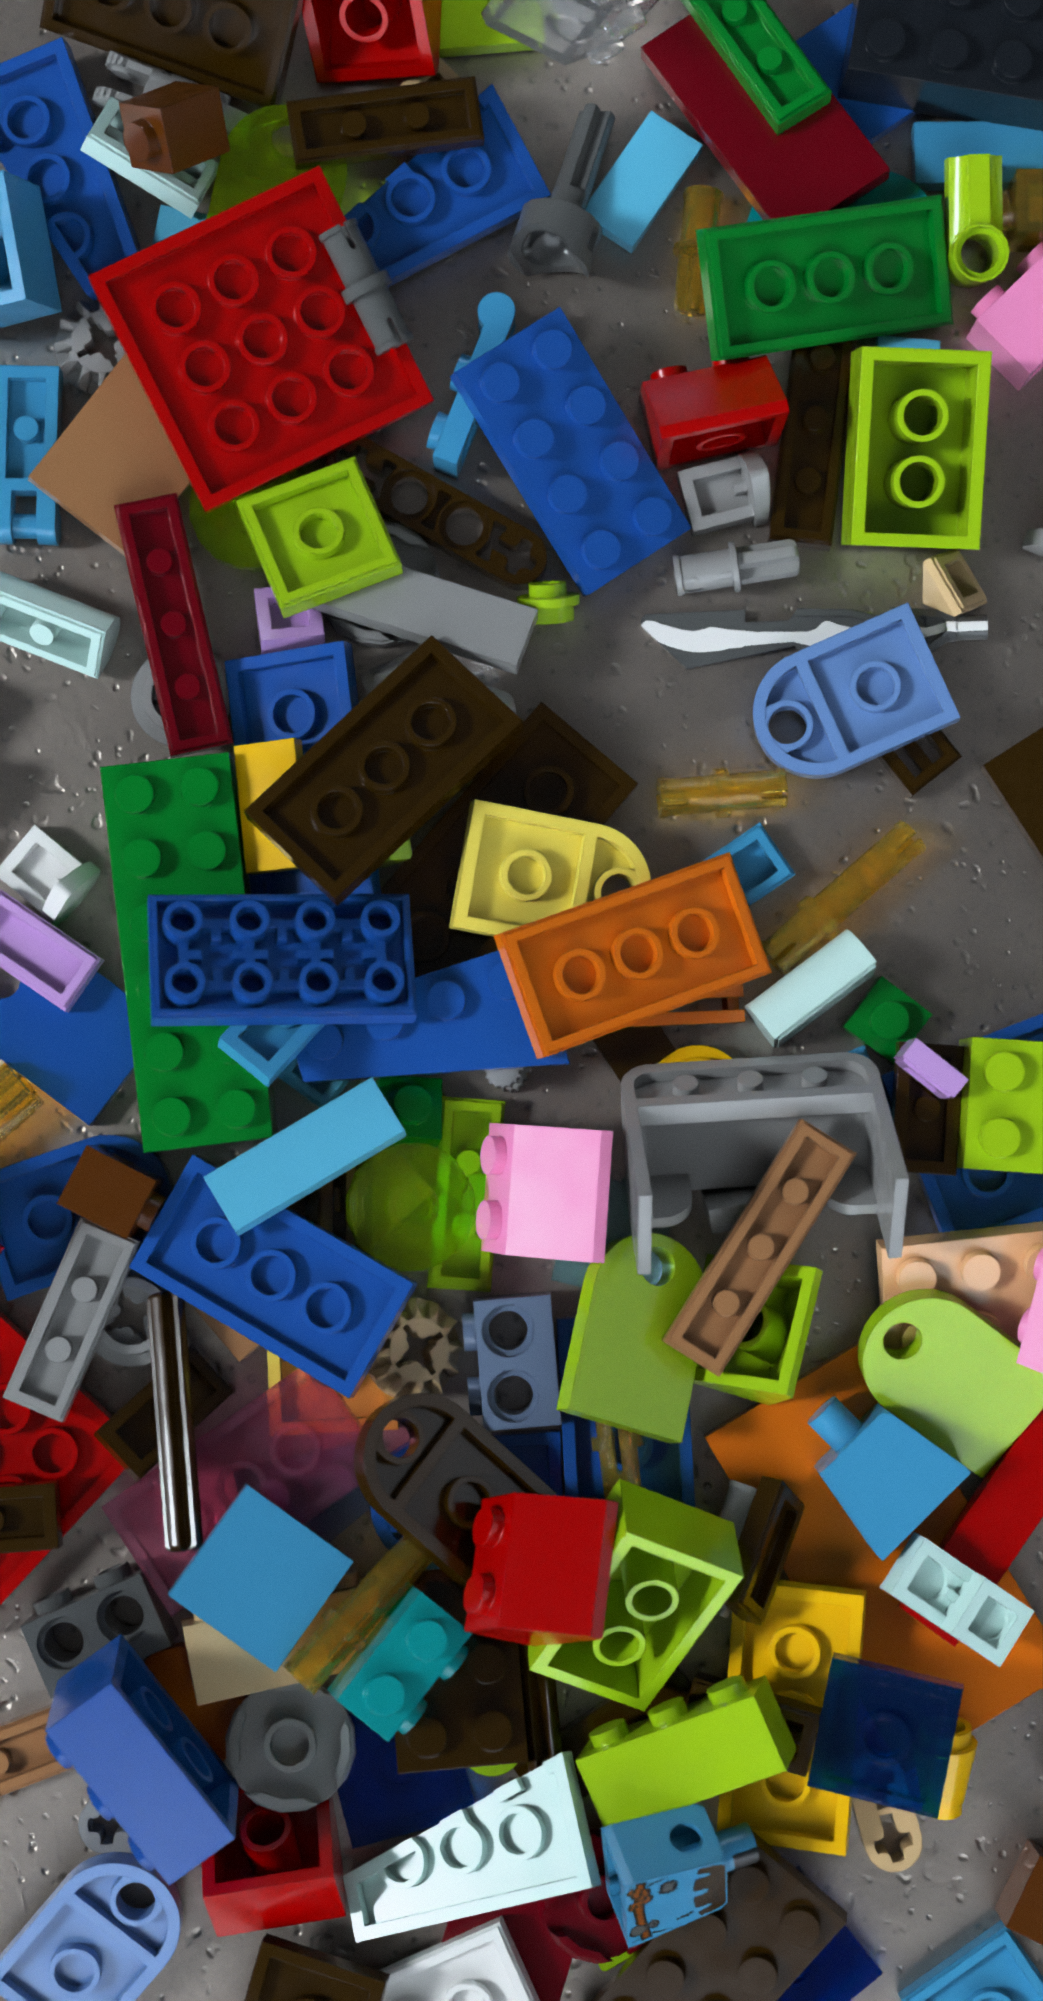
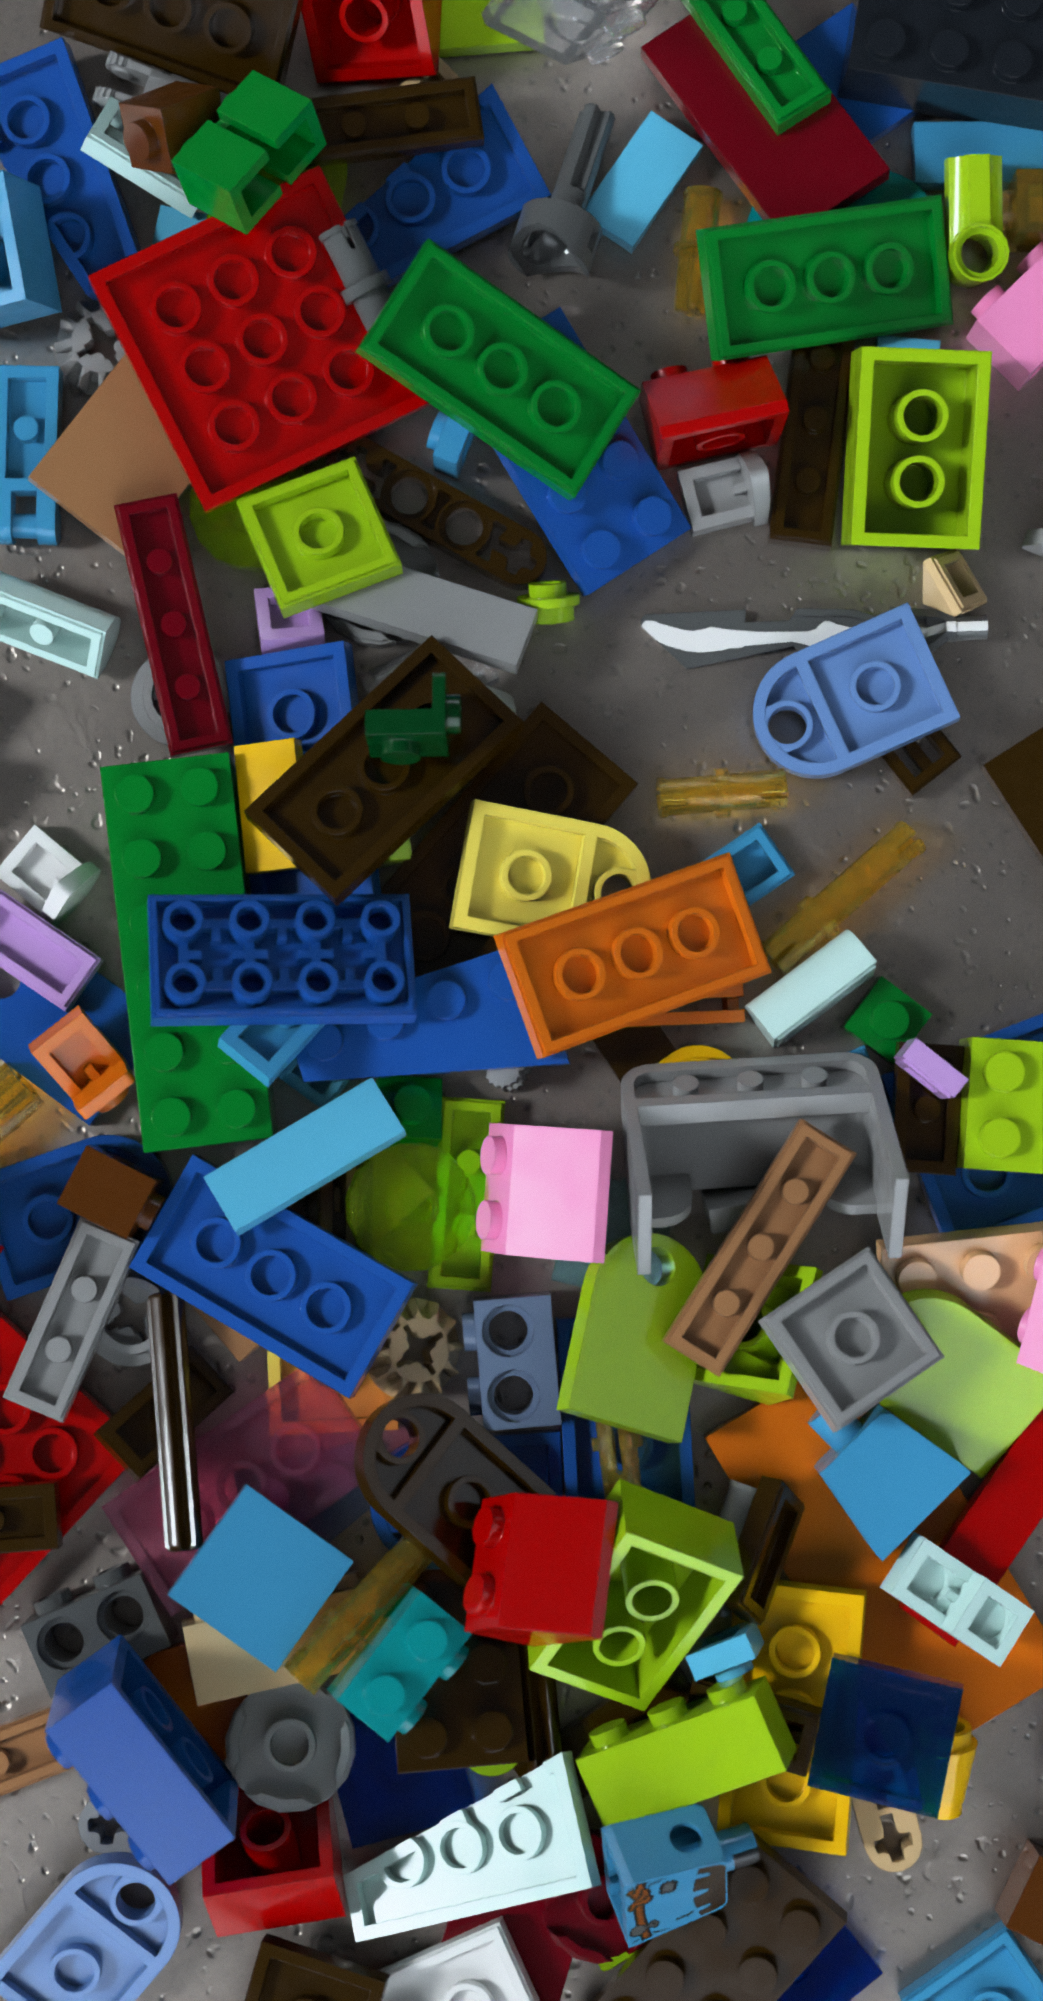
(84, 1063): none -> orange bracket
(256, 130): none -> green piece
(409, 734): none -> dark green bracket
(498, 370): none -> green tile
(725, 1652): none -> medium azure plate
(736, 566): light grey axle -> none
(851, 1339): none -> light grey tile

